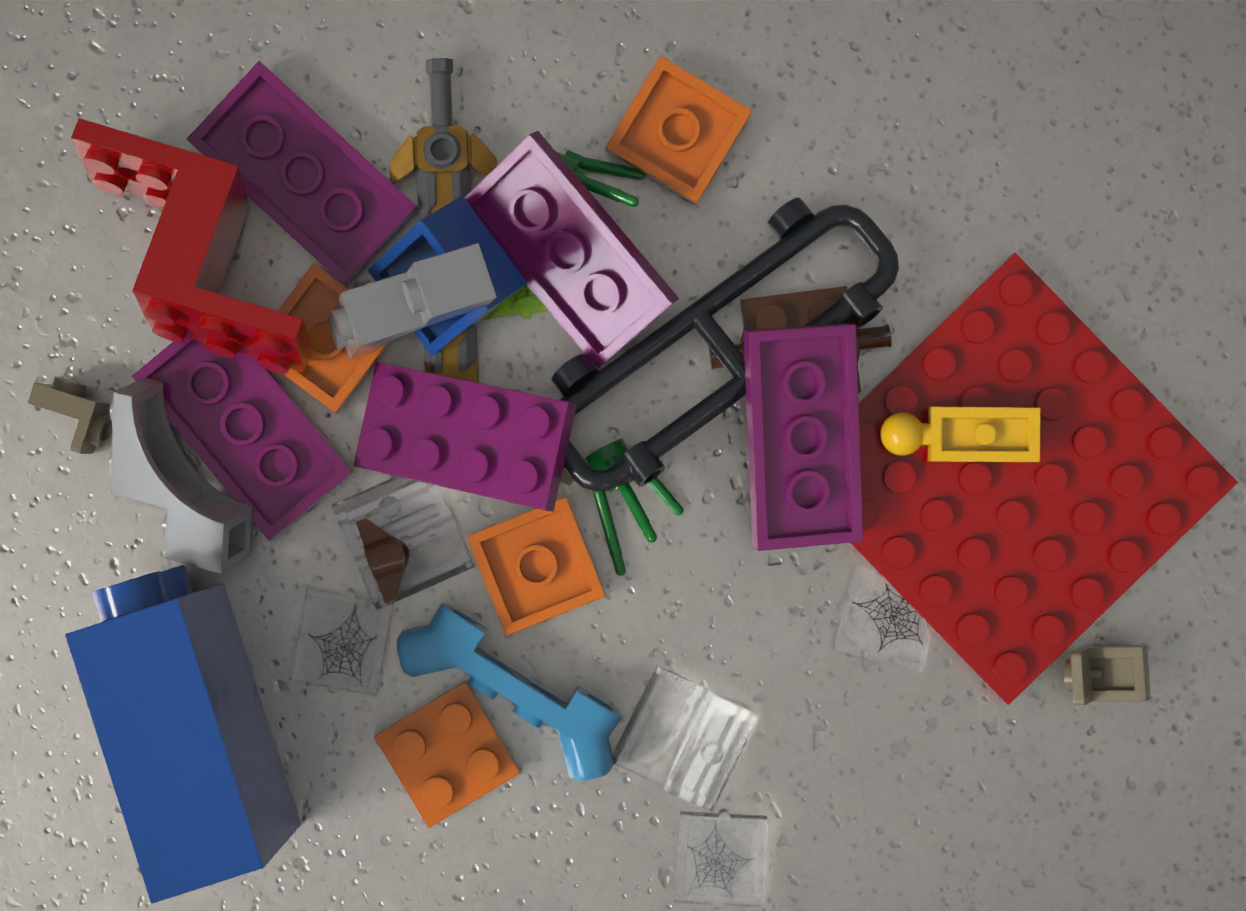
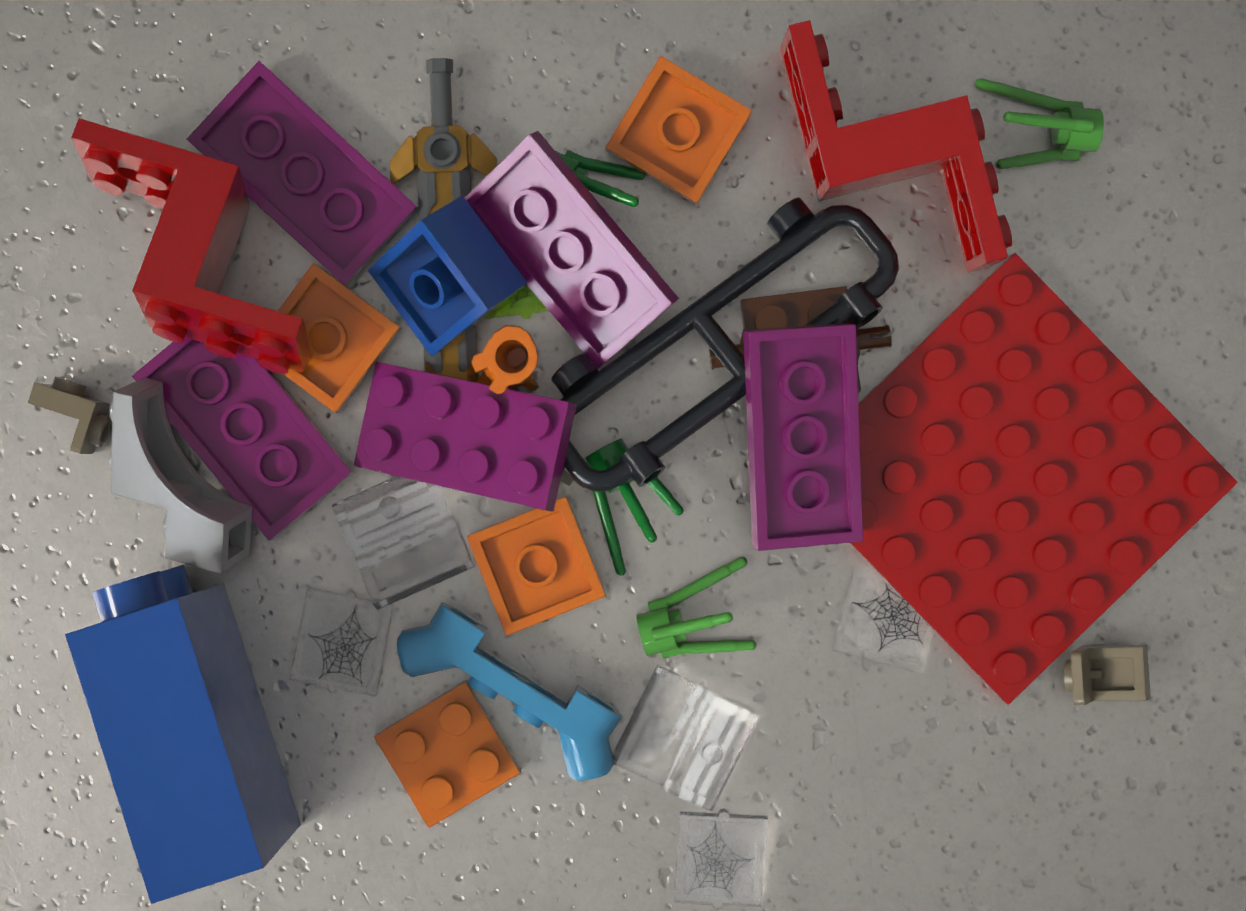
(385, 556): reddish brown piece -> none
(411, 301): light grey arch -> none
(508, 360): none -> orange animal
(665, 629): none -> bright green plant
(896, 149): none -> red bracket
(967, 434): yellow plate -> none
(1071, 126): none -> bright green plant

